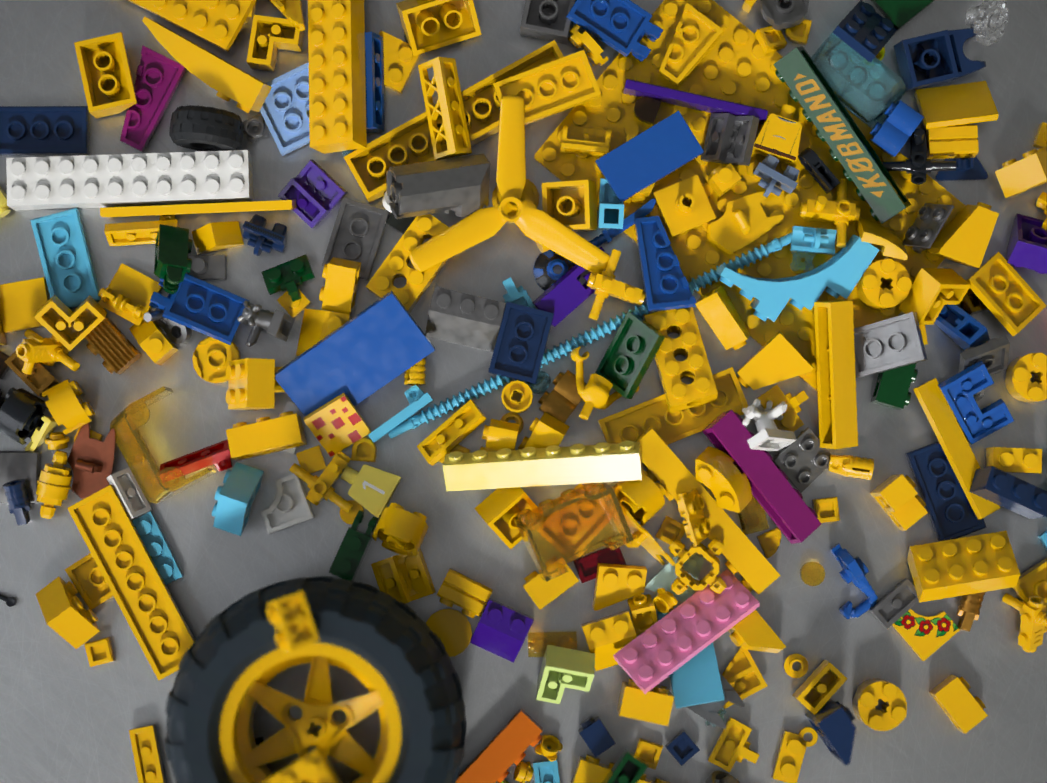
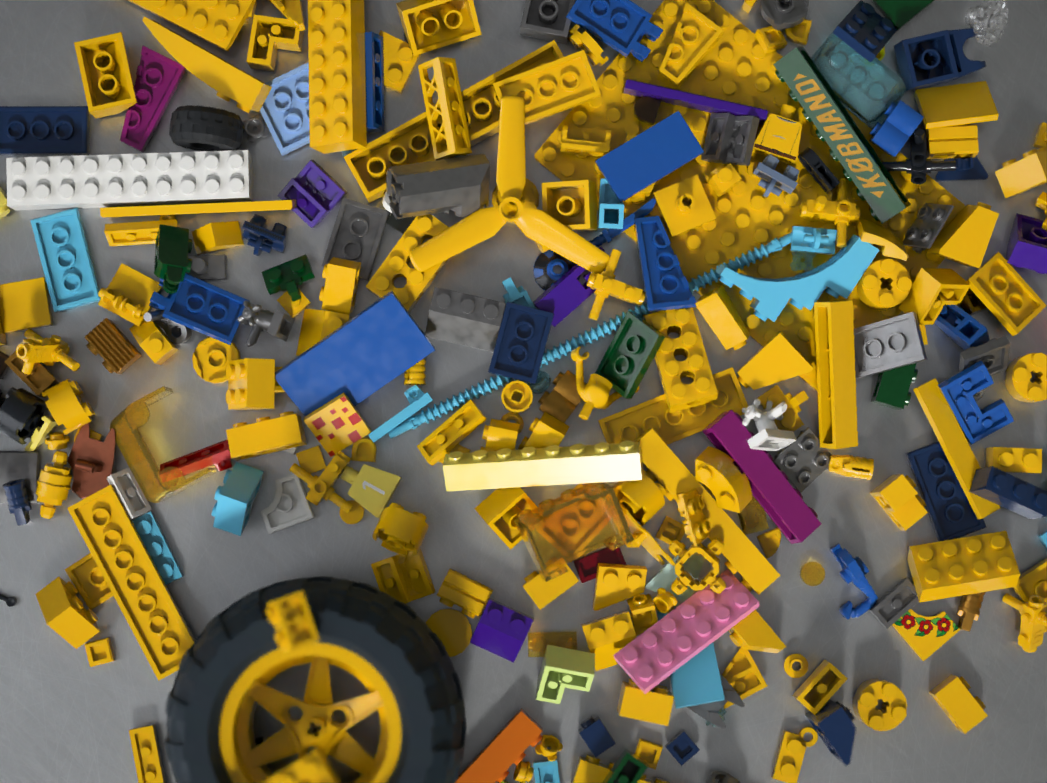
(70, 325): yellow brick -> none
(353, 549): dark green hinge -> none
(732, 746): yellow hinge -> none
(741, 223): yellow shield -> none
(826, 509): yellow tile -> none

